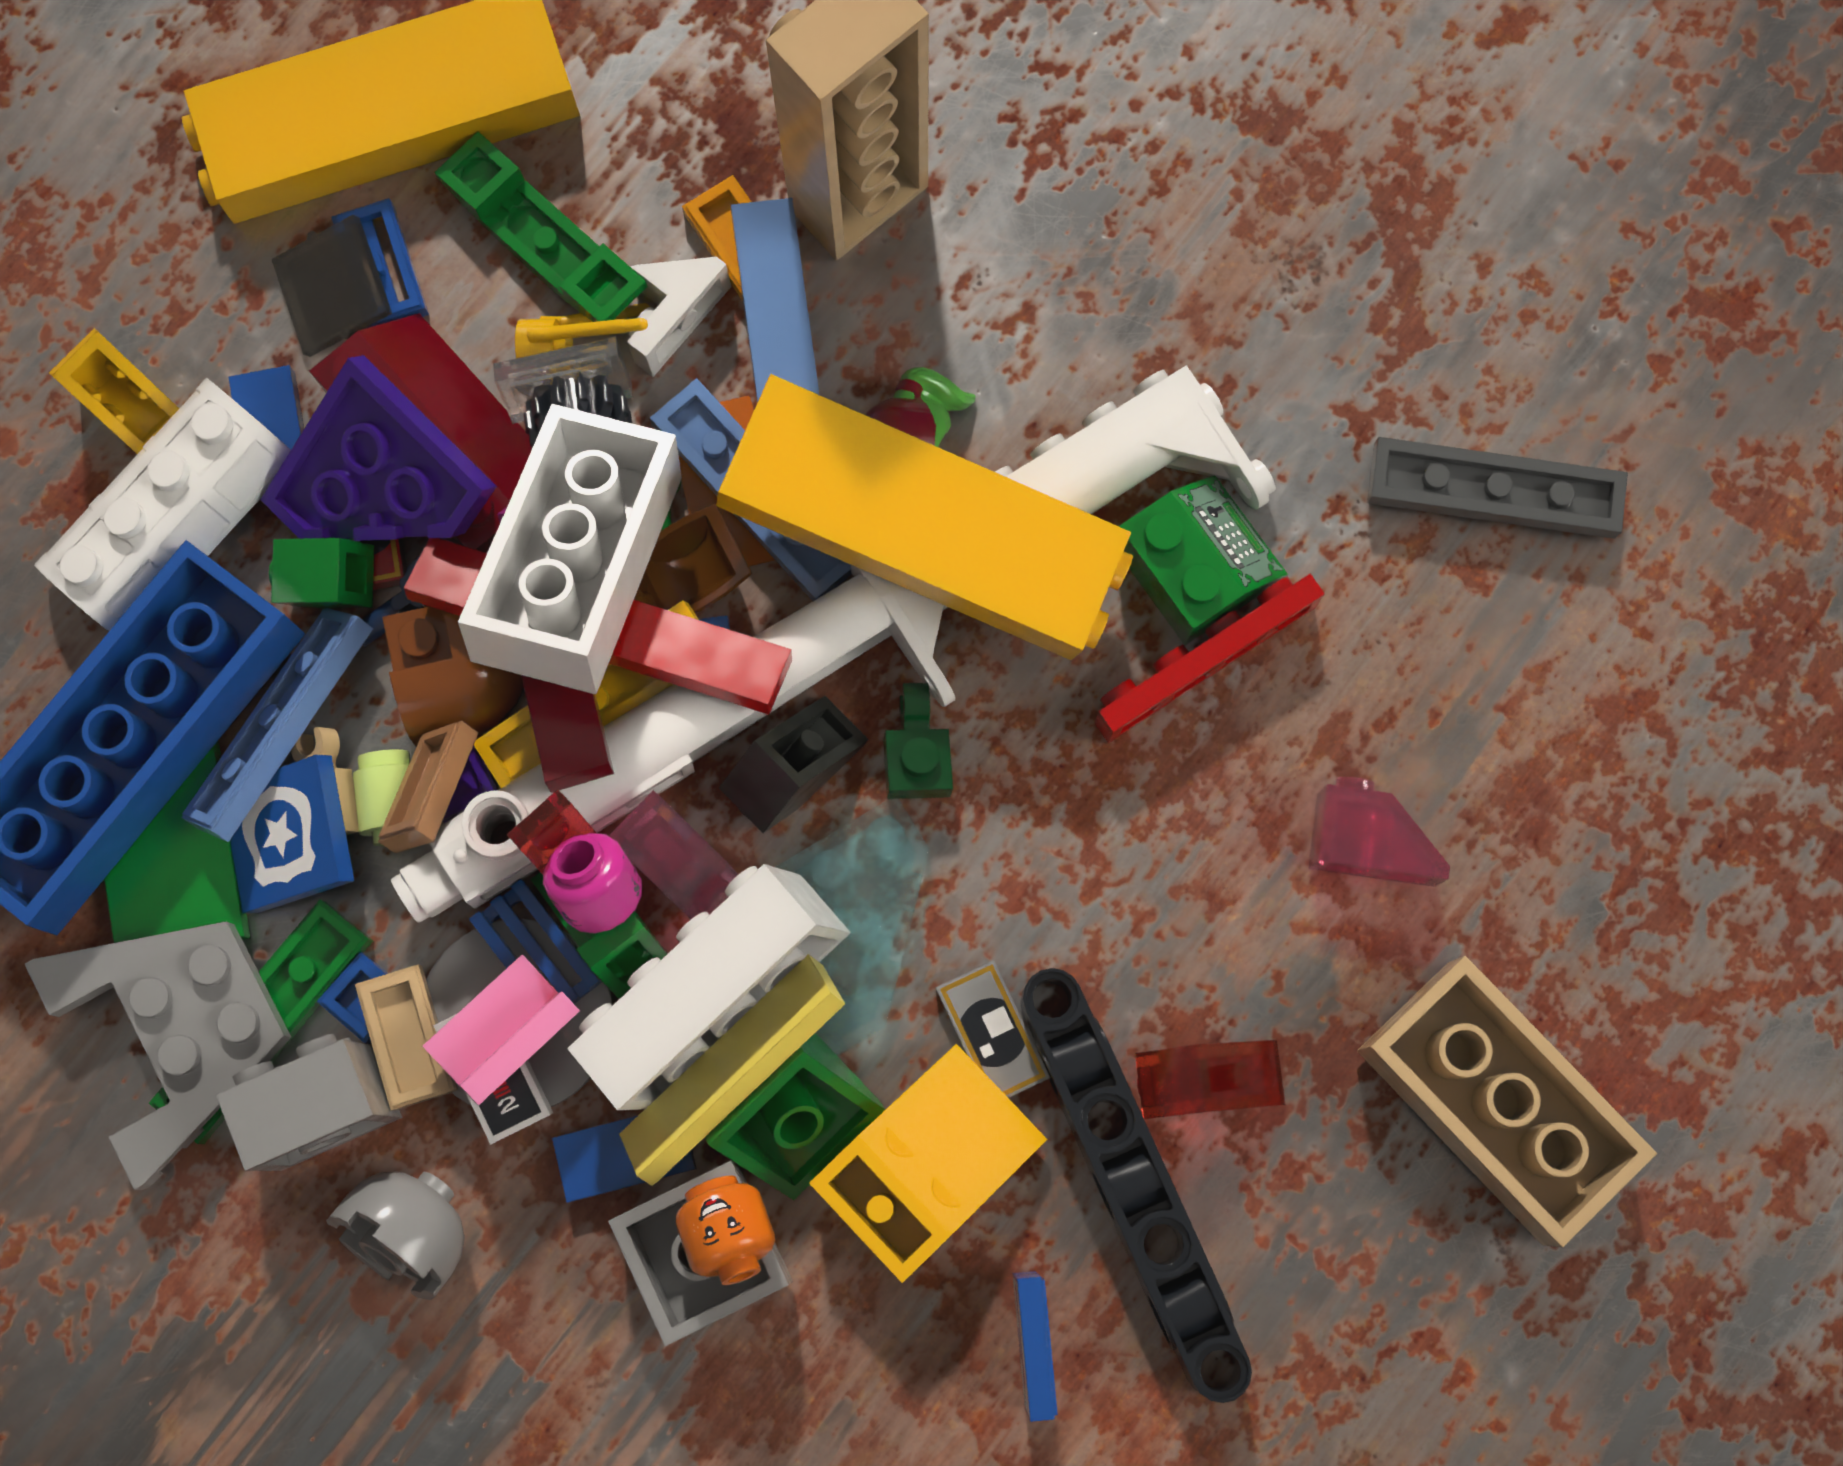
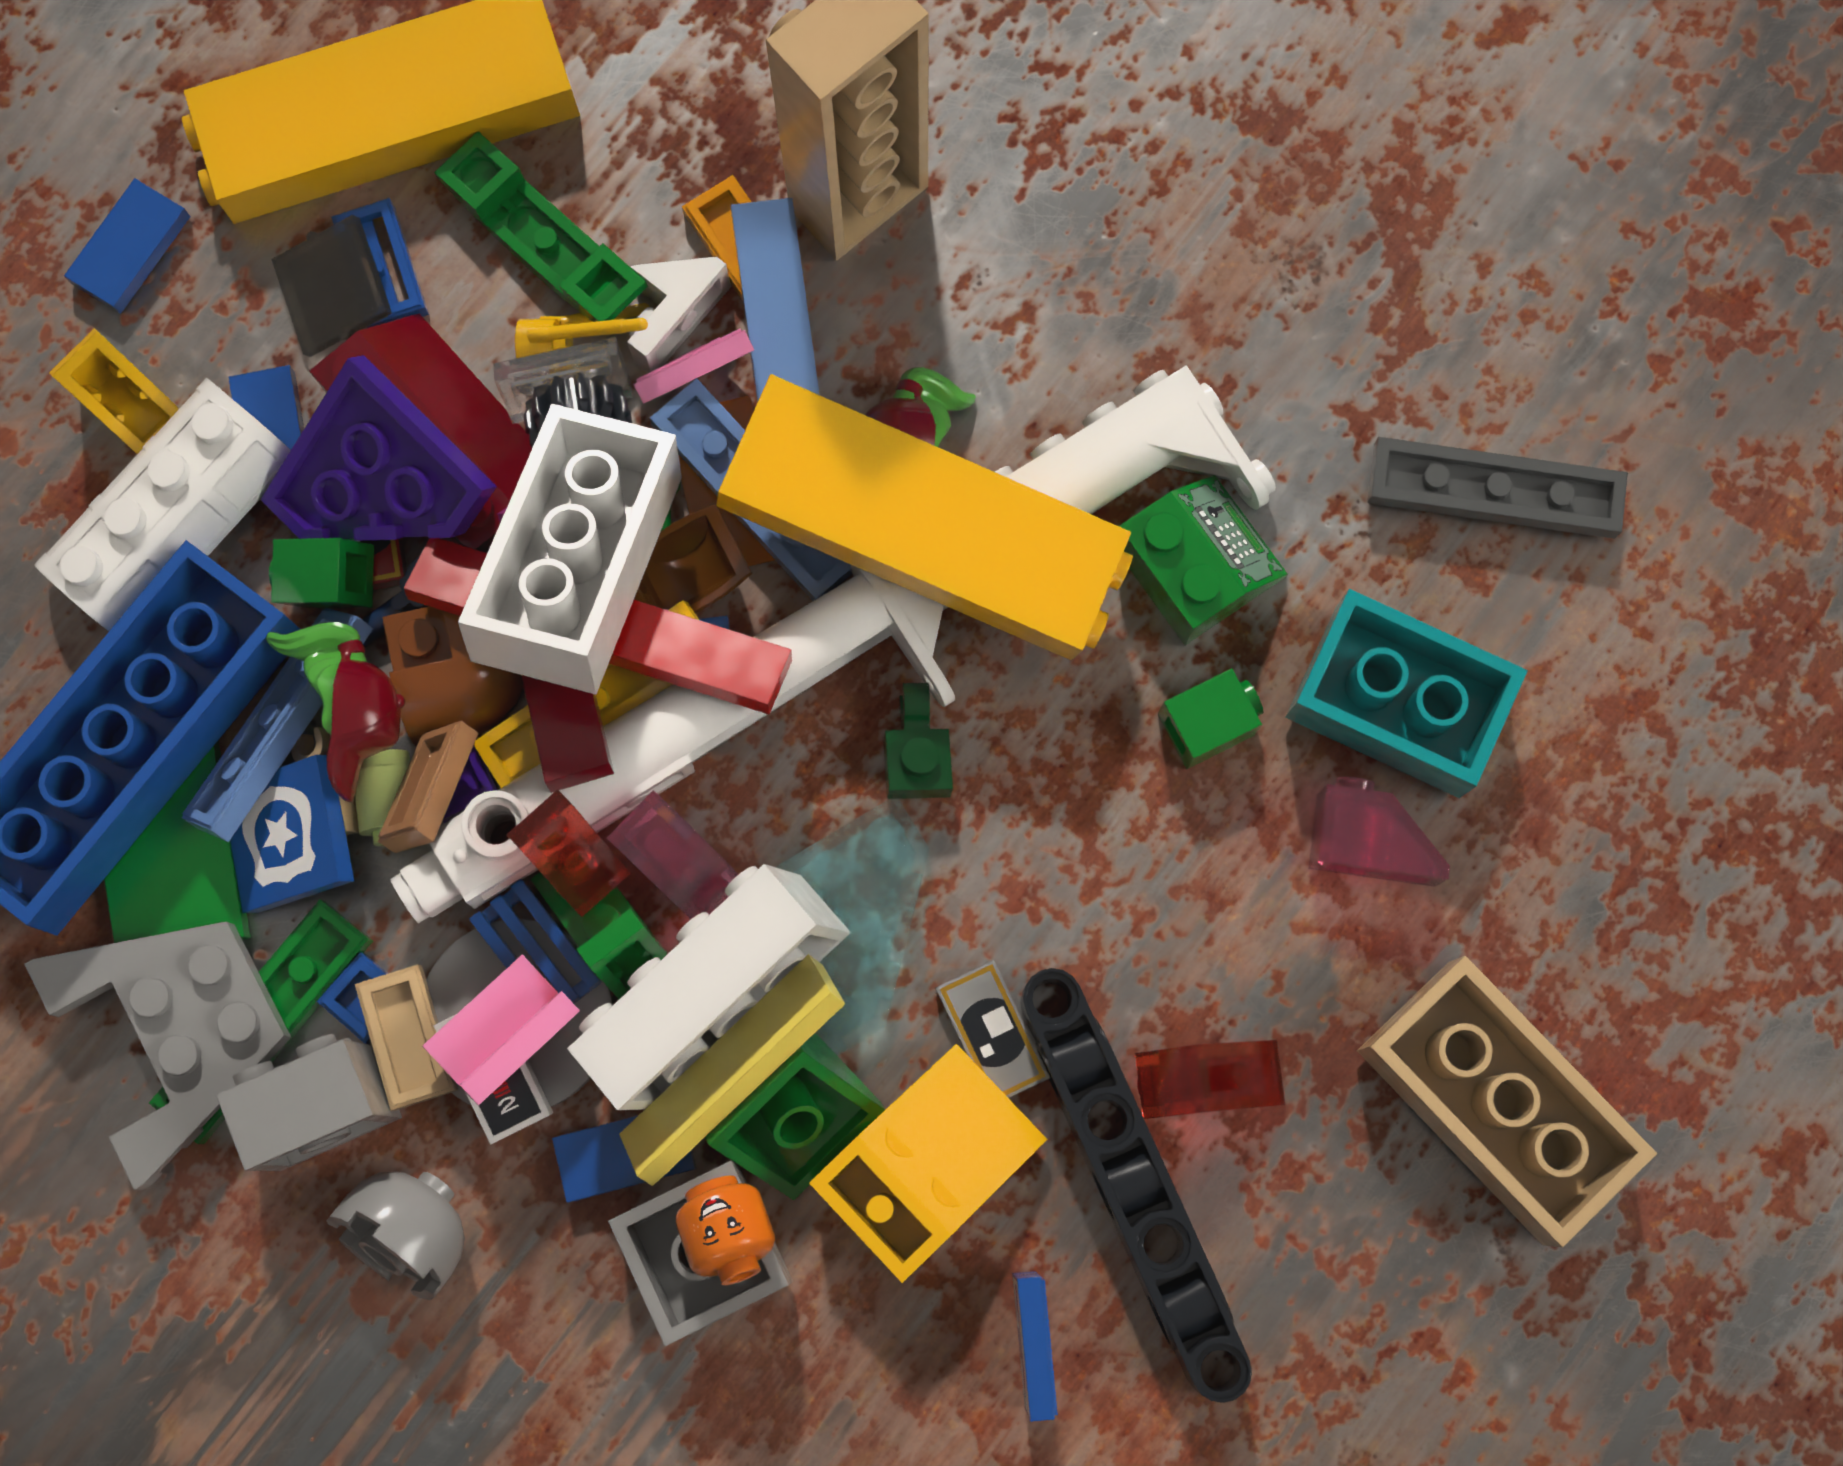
(127, 246): none -> blue tile
(356, 696): none -> dark red hair
(592, 882): dark pink head -> none
(693, 365): none -> bright pink tile
(792, 763): pearl dark grey slope -> none
(1211, 717): none -> green brick
(1228, 641): red plate -> none
(1406, 694): none -> teal brick

